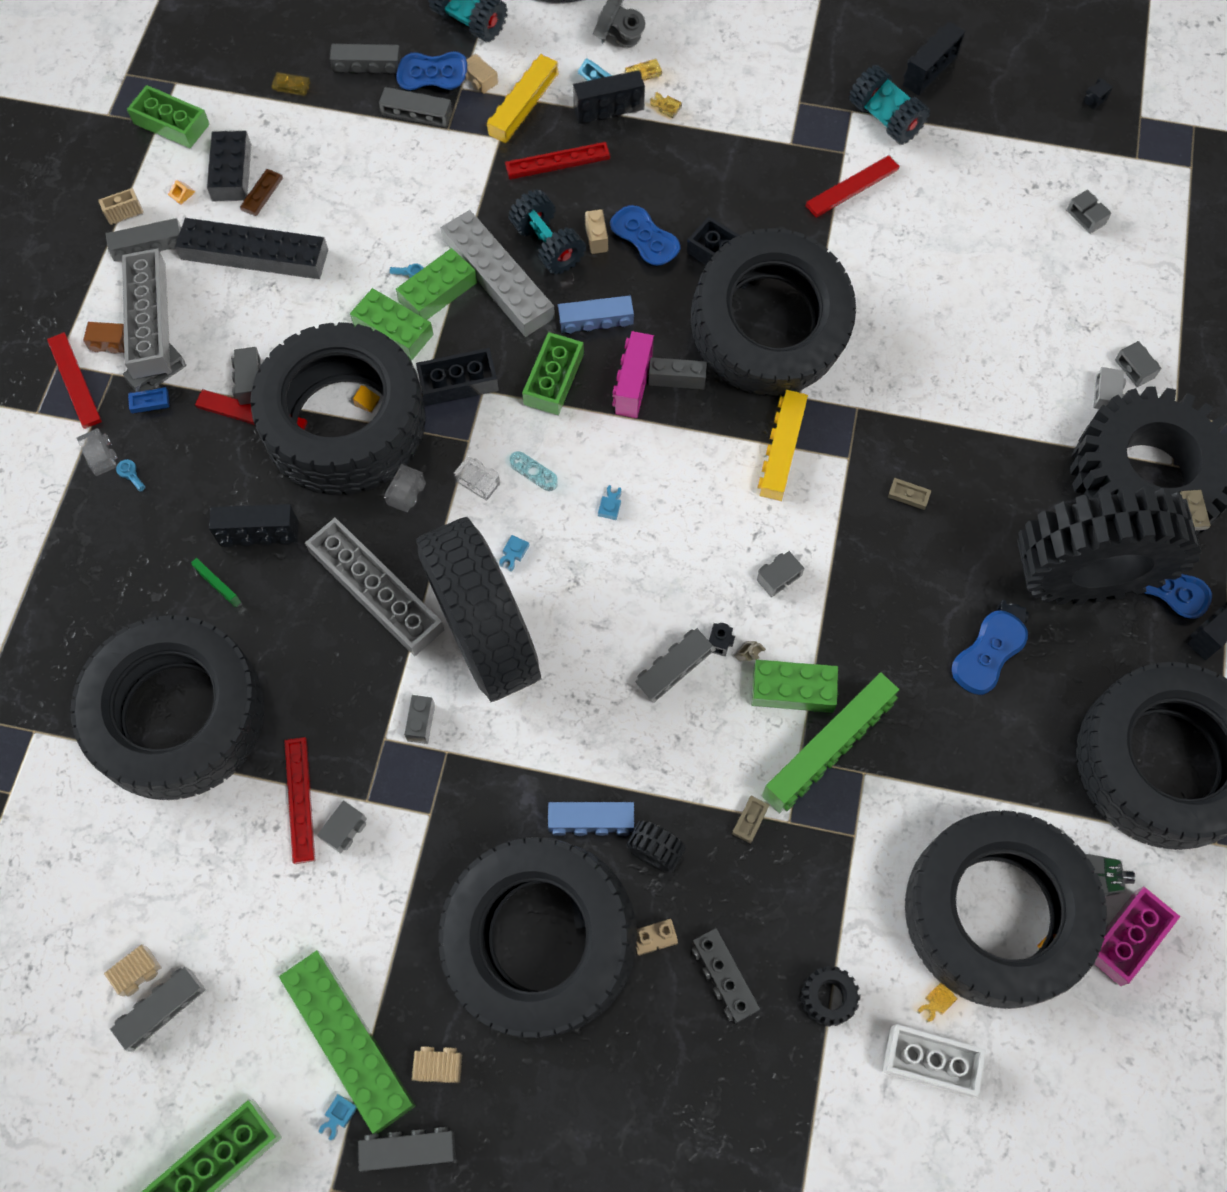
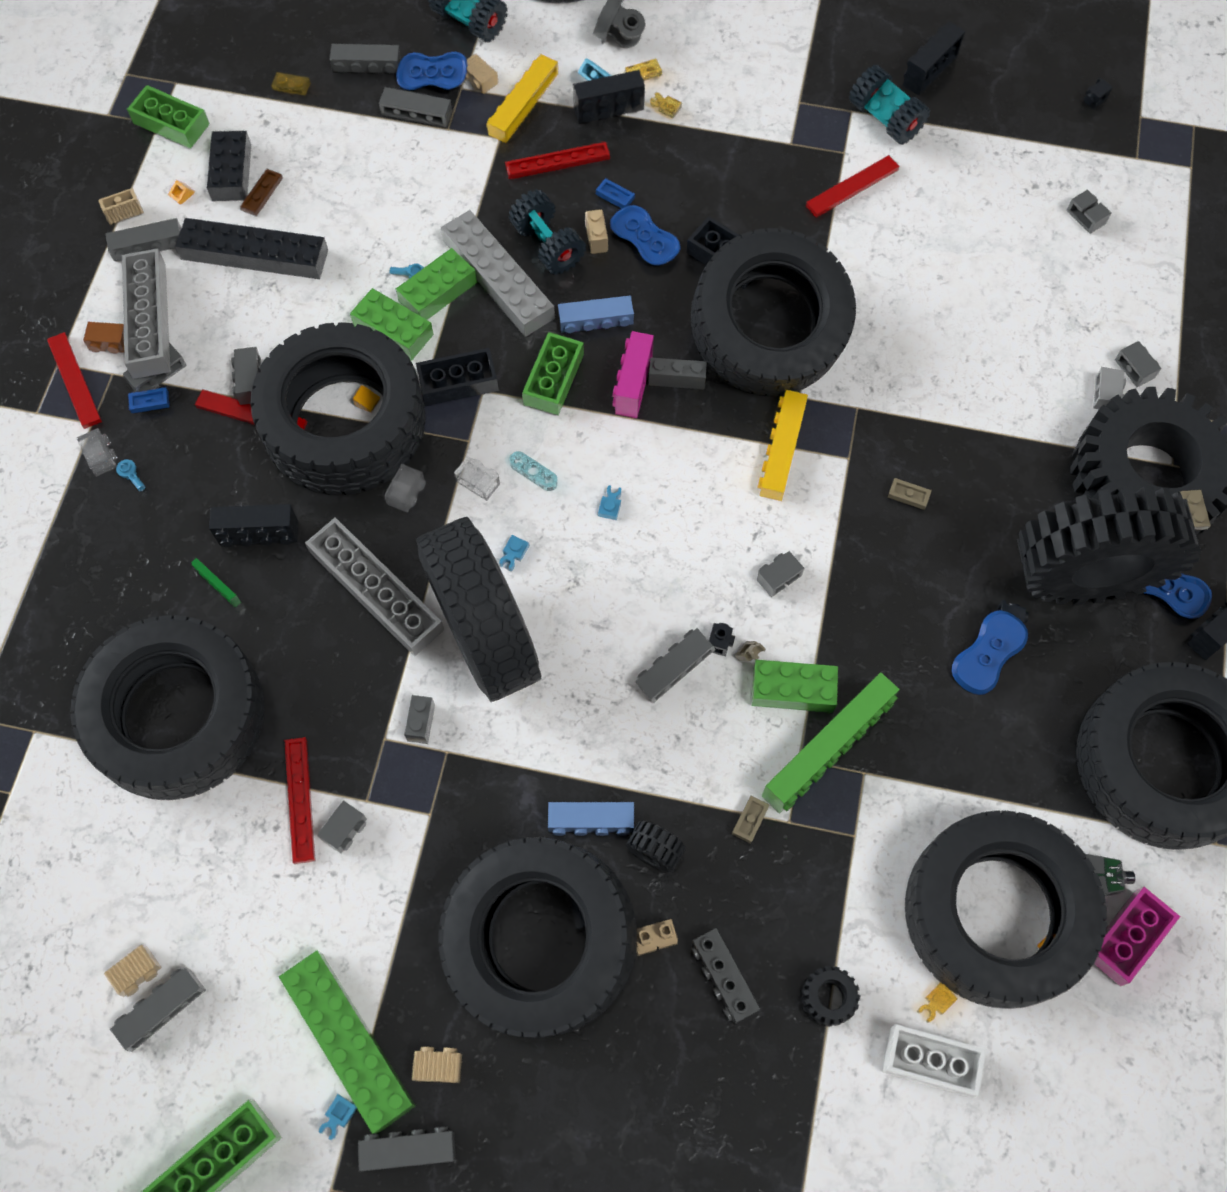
(615, 194): none -> blue plate

